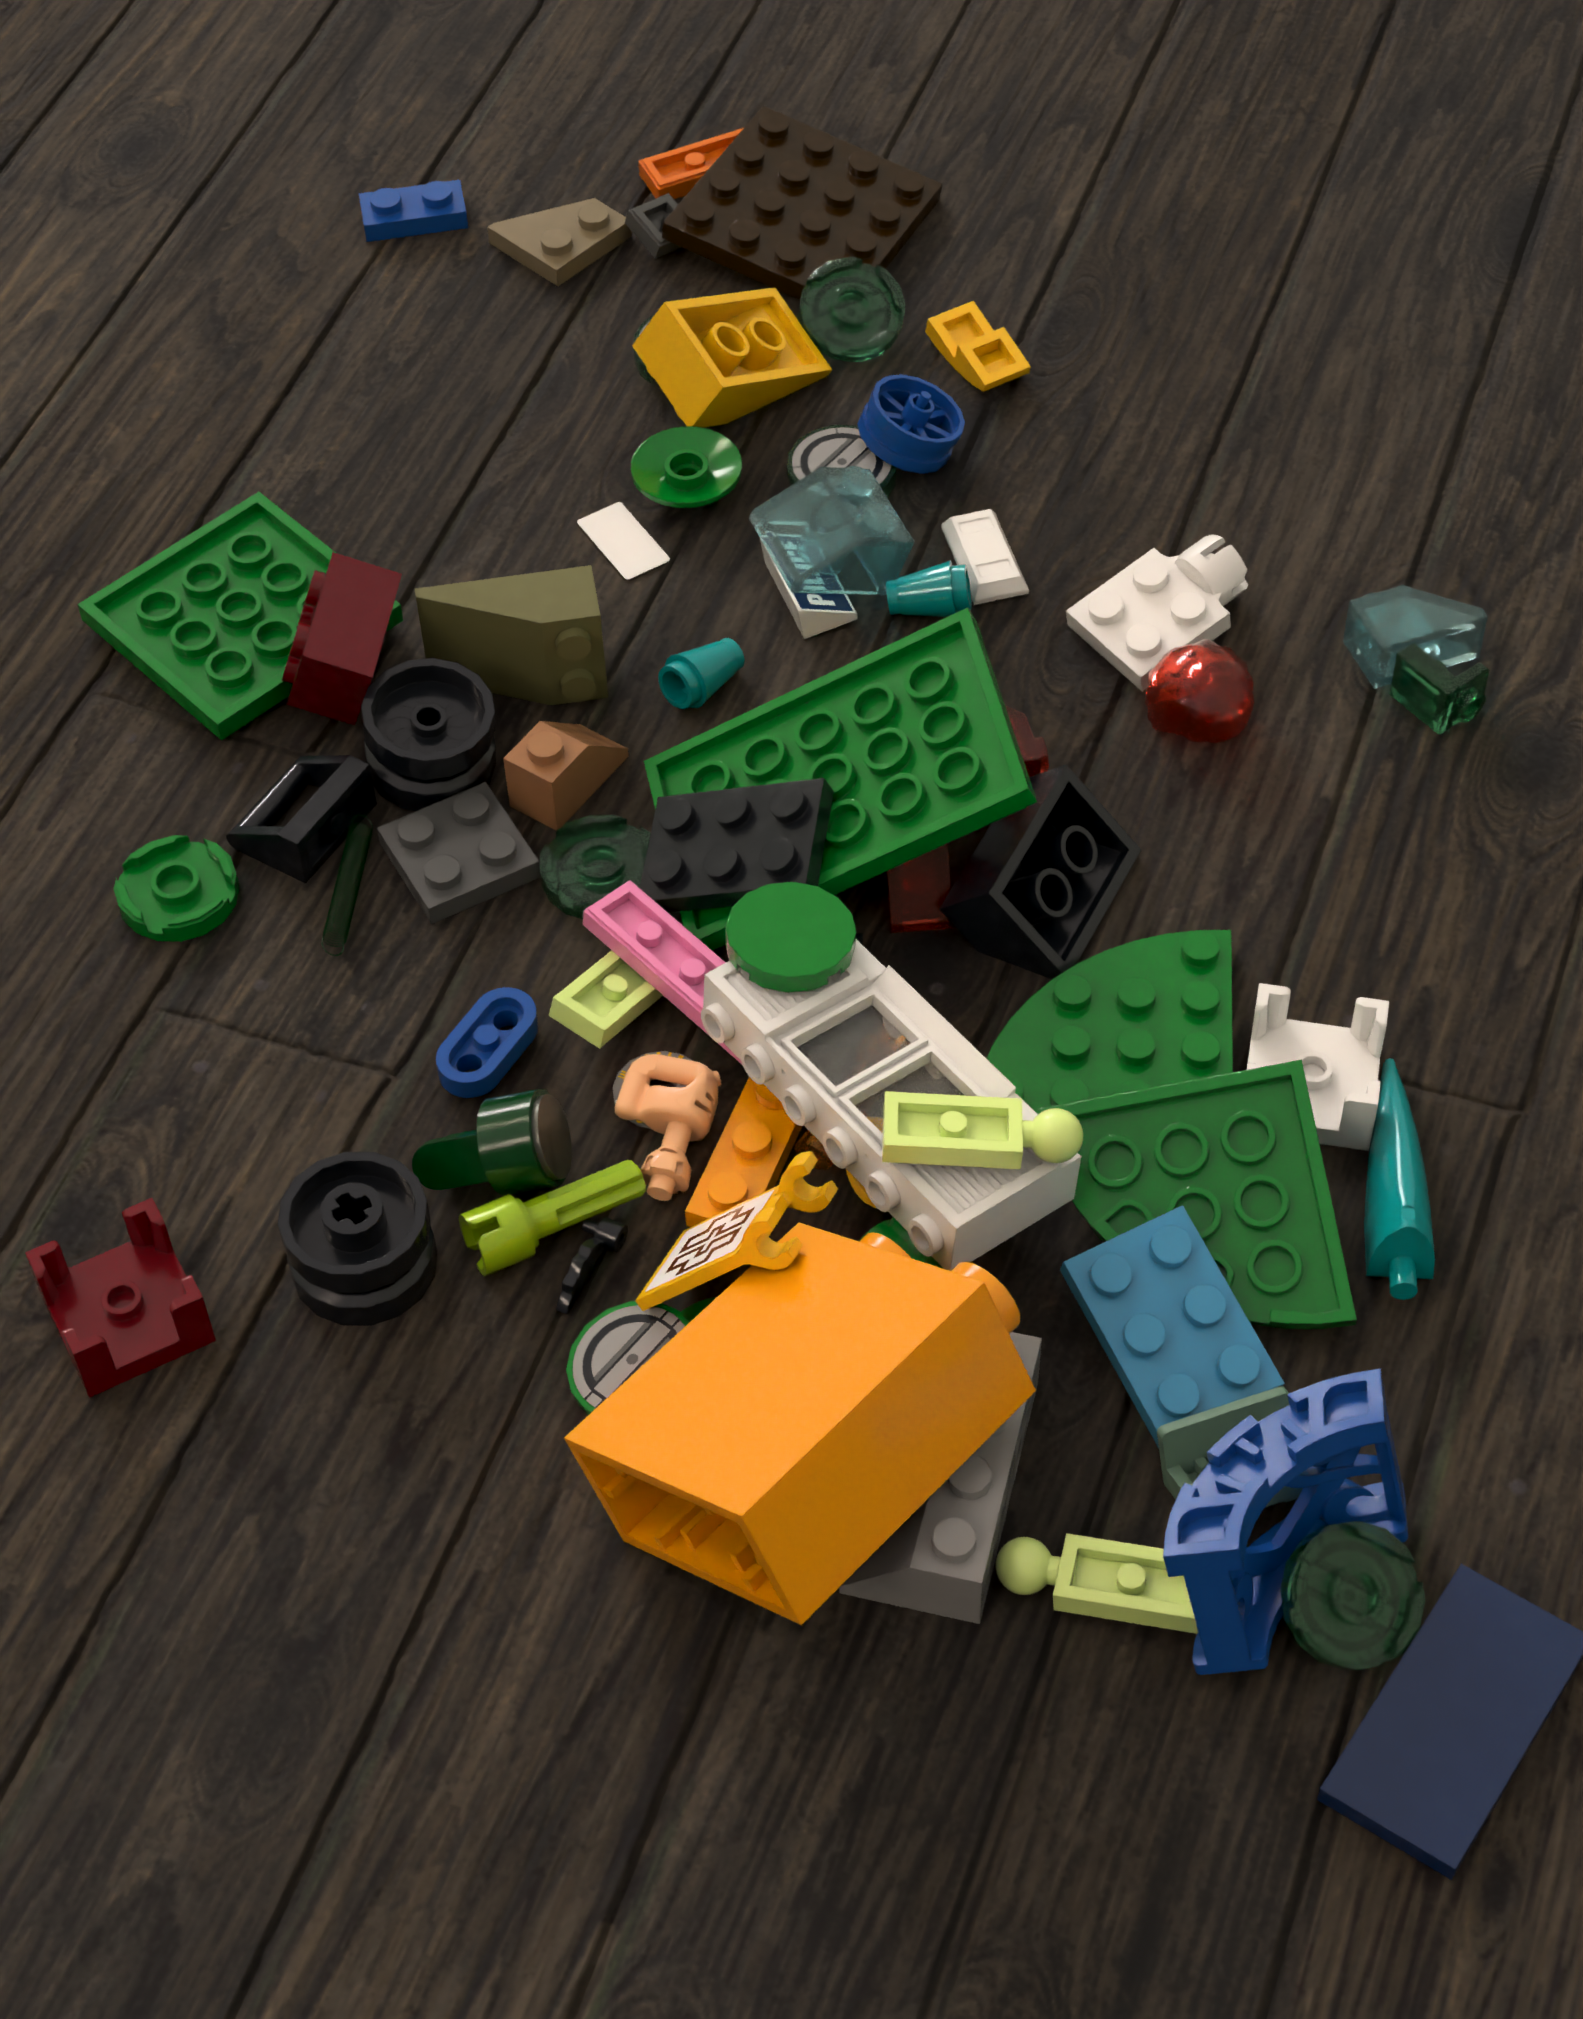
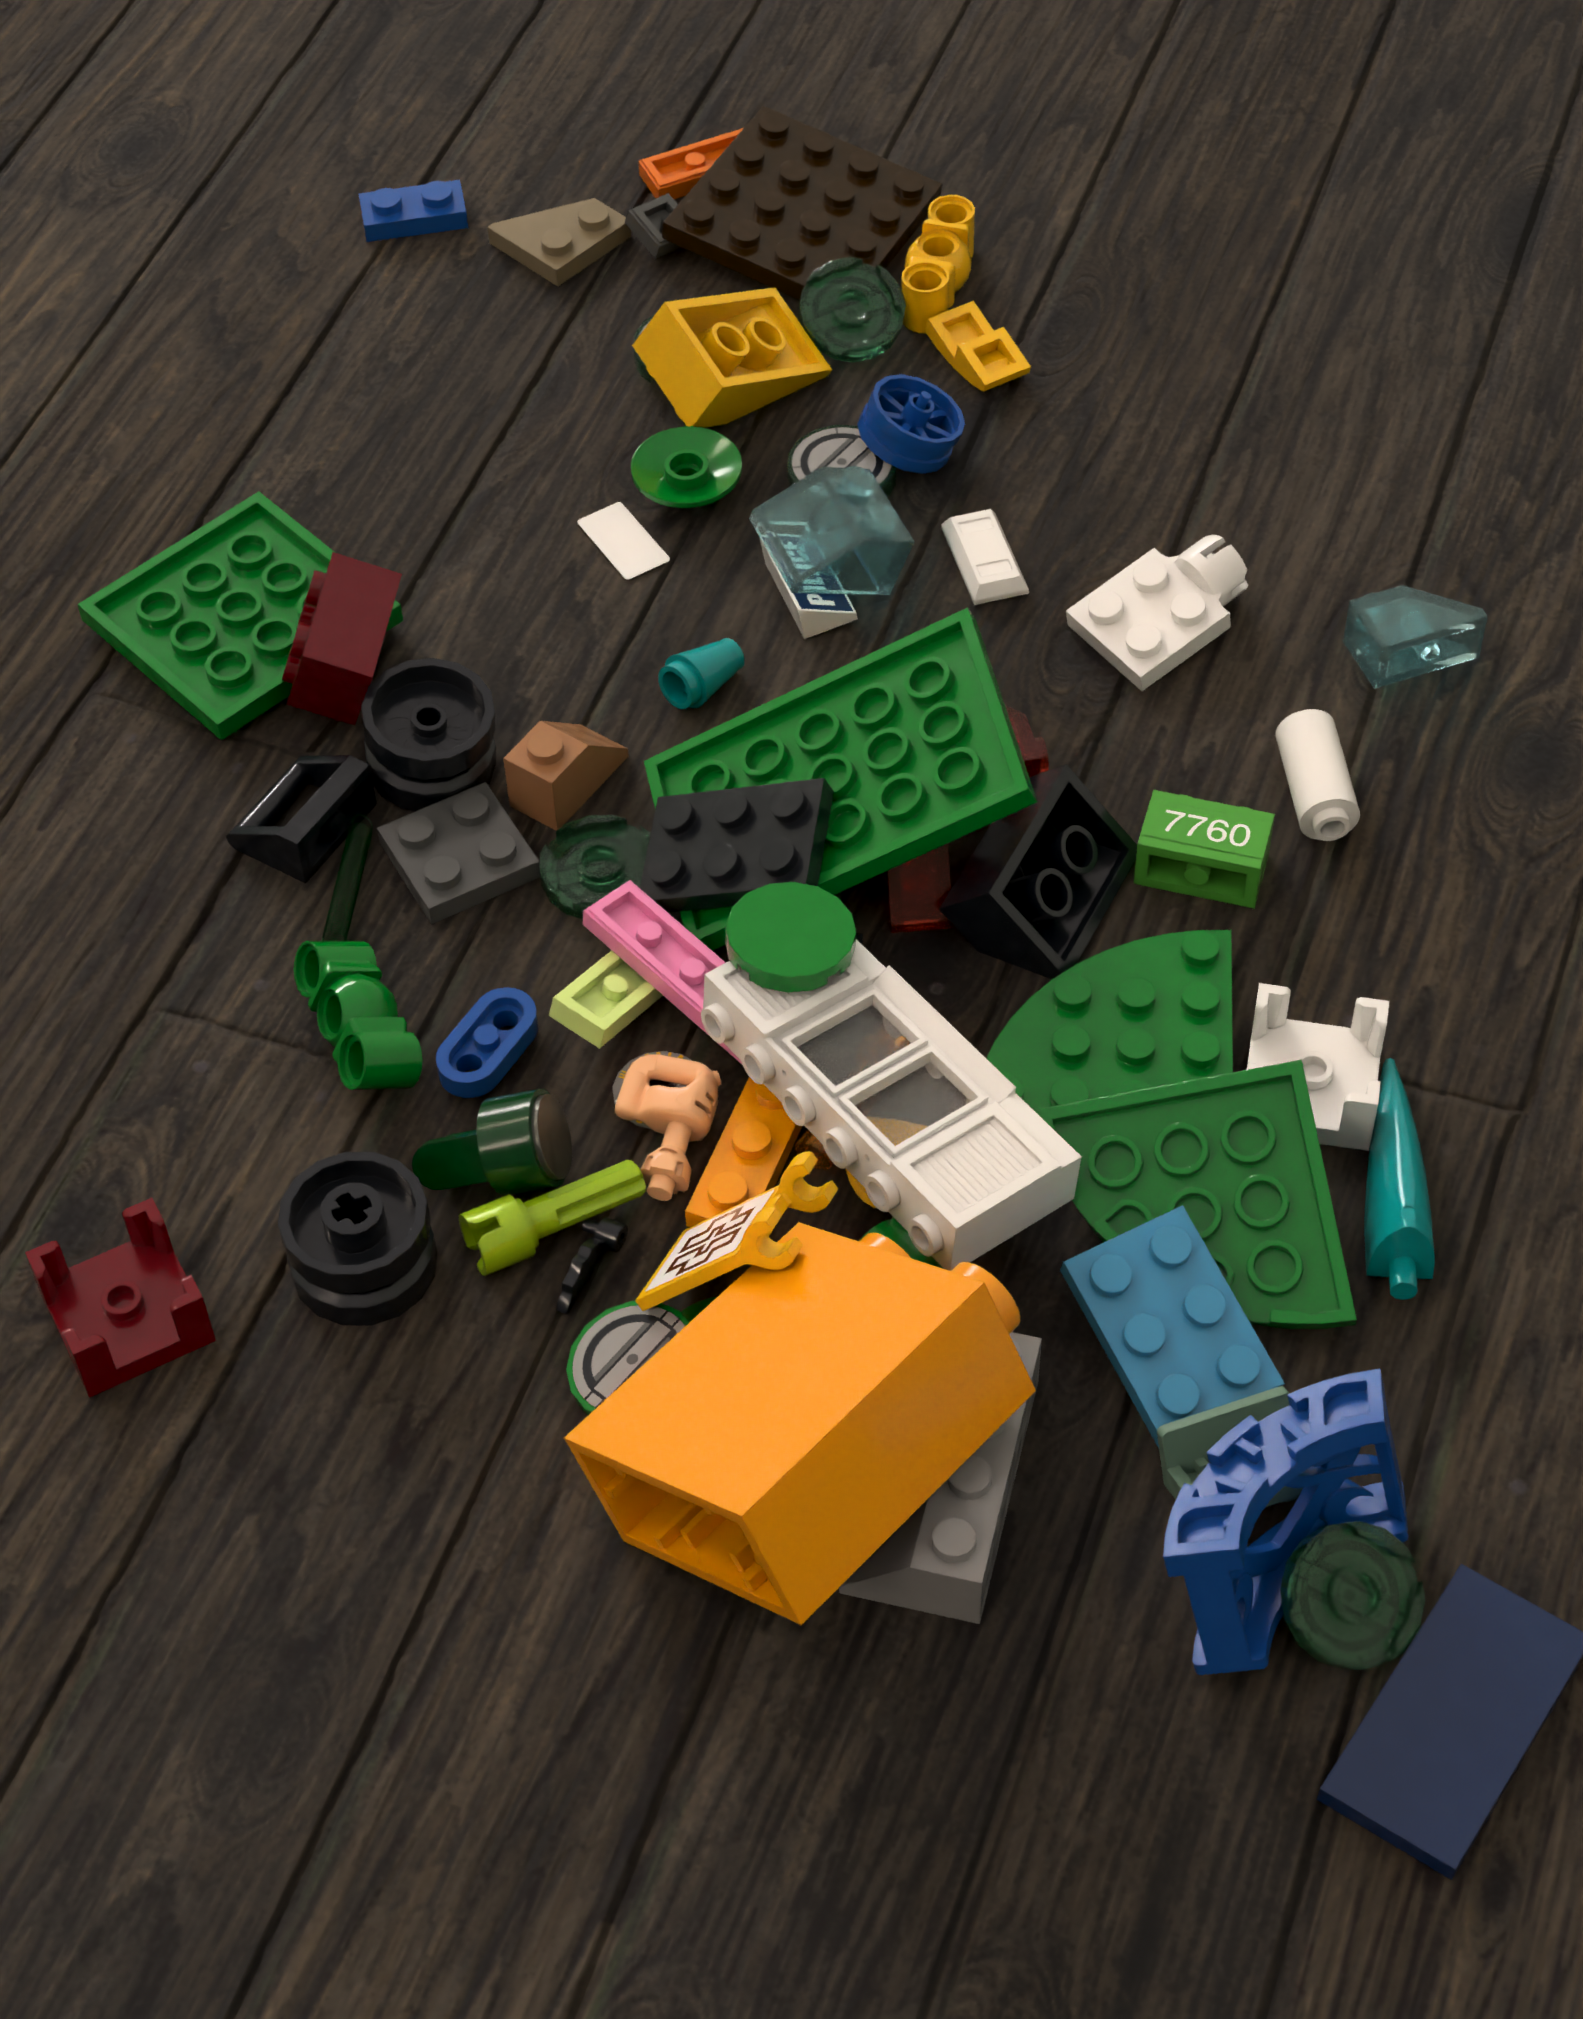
(176, 888): green tile -> none
(357, 1015): none -> green piece
(521, 633): olive slope -> none
(931, 591): teal cone -> none
(938, 260): none -> yellow piece
(973, 1131): yellowish green plate -> none
(1100, 1580): yellowish green plate -> none
(1200, 693): clear red hair -> none
(1203, 848): none -> bright green brick
(1317, 775): none -> white brick
(1434, 692): clear green bracket -> none

